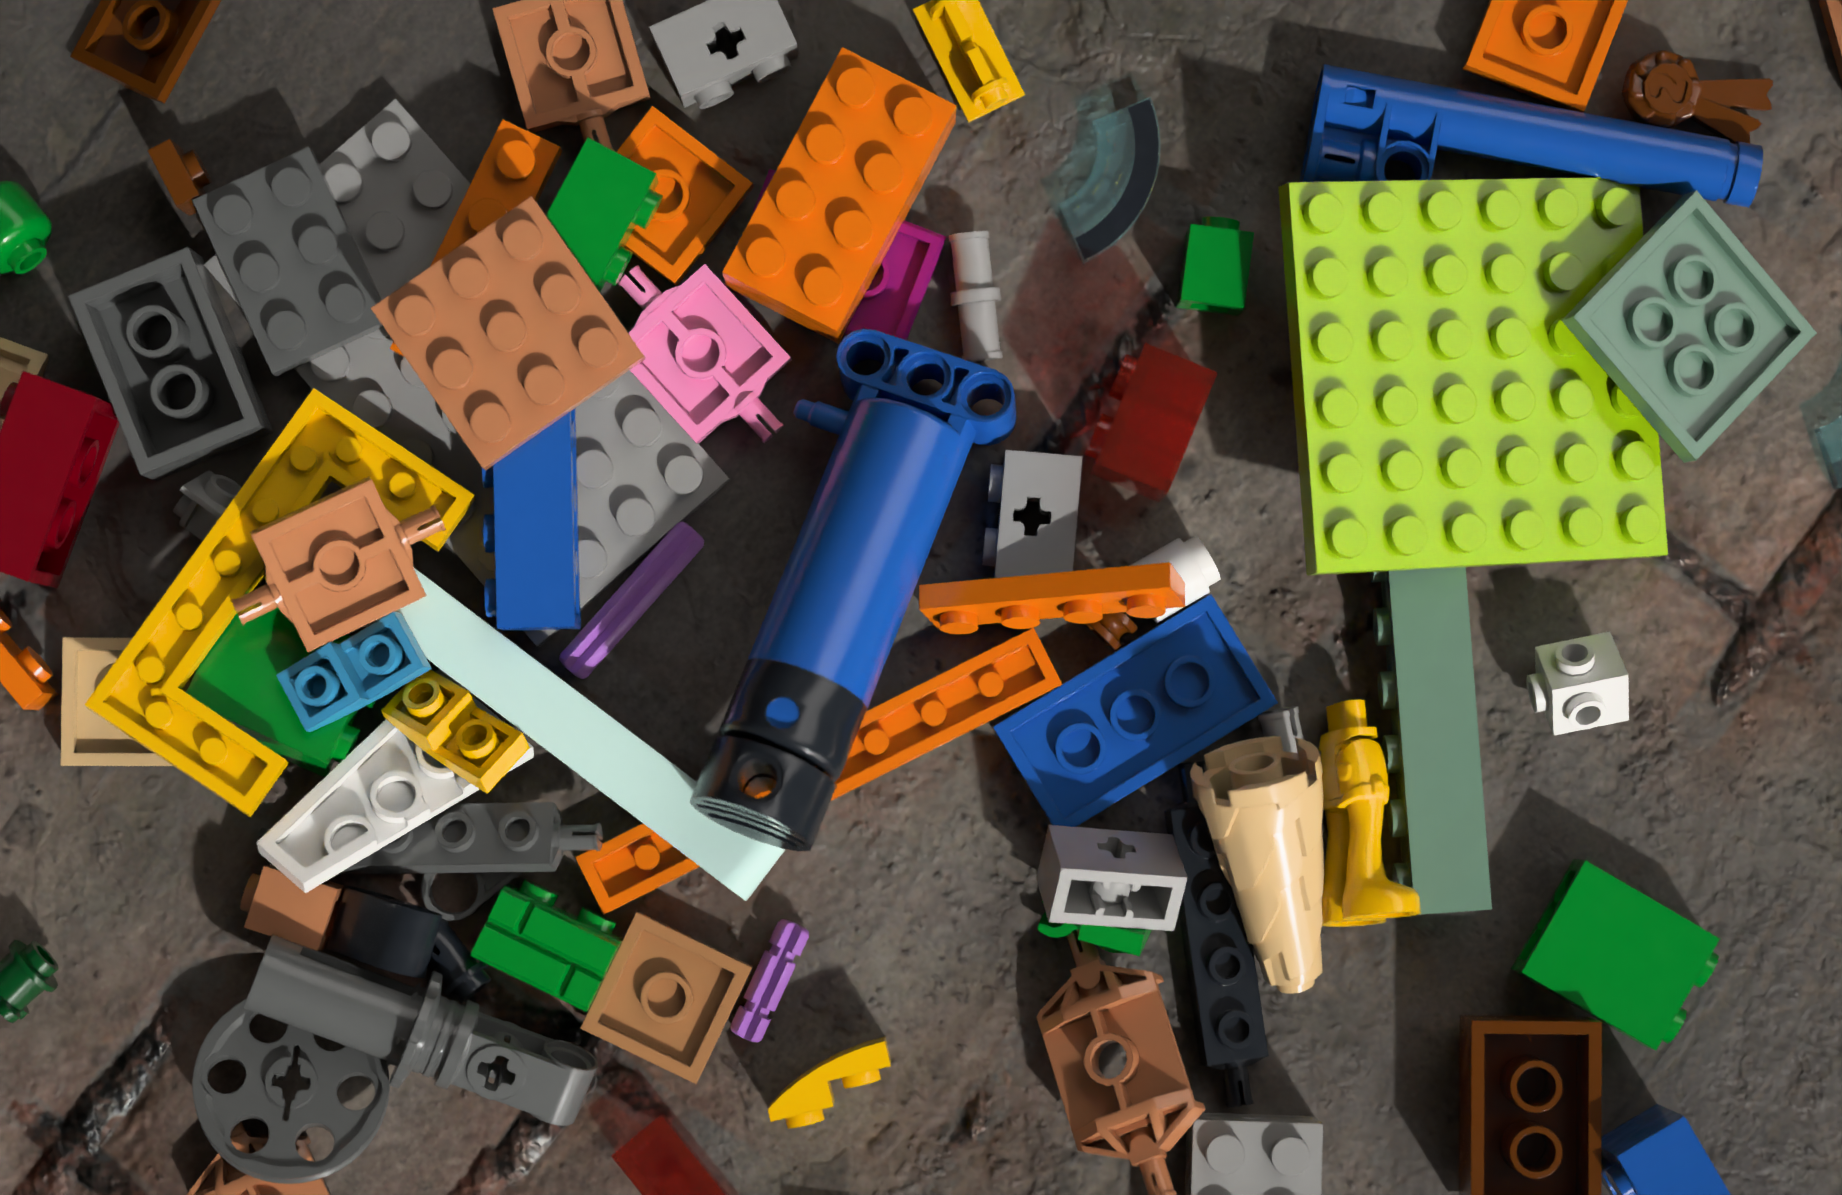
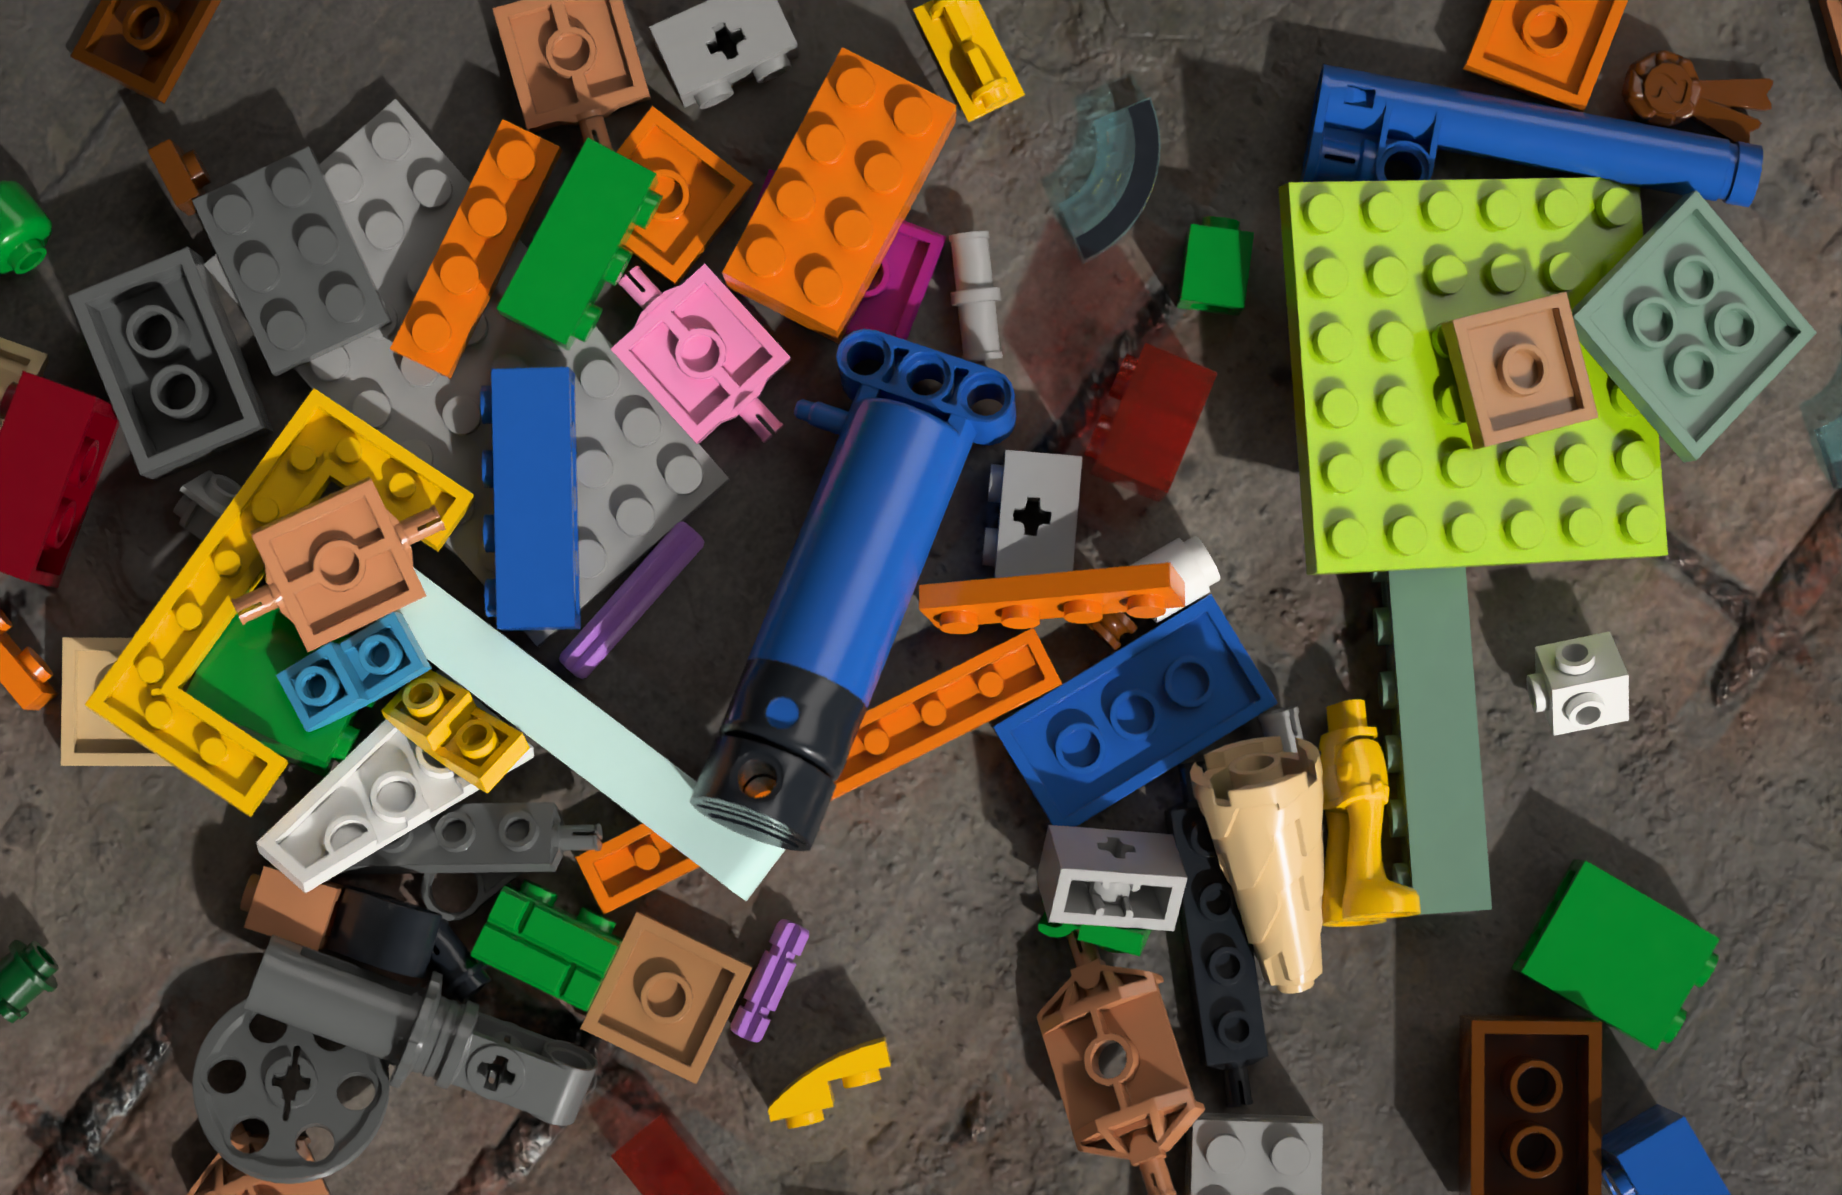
(508, 333): nougat plate -> none
(1519, 370): none -> medium nougat plate

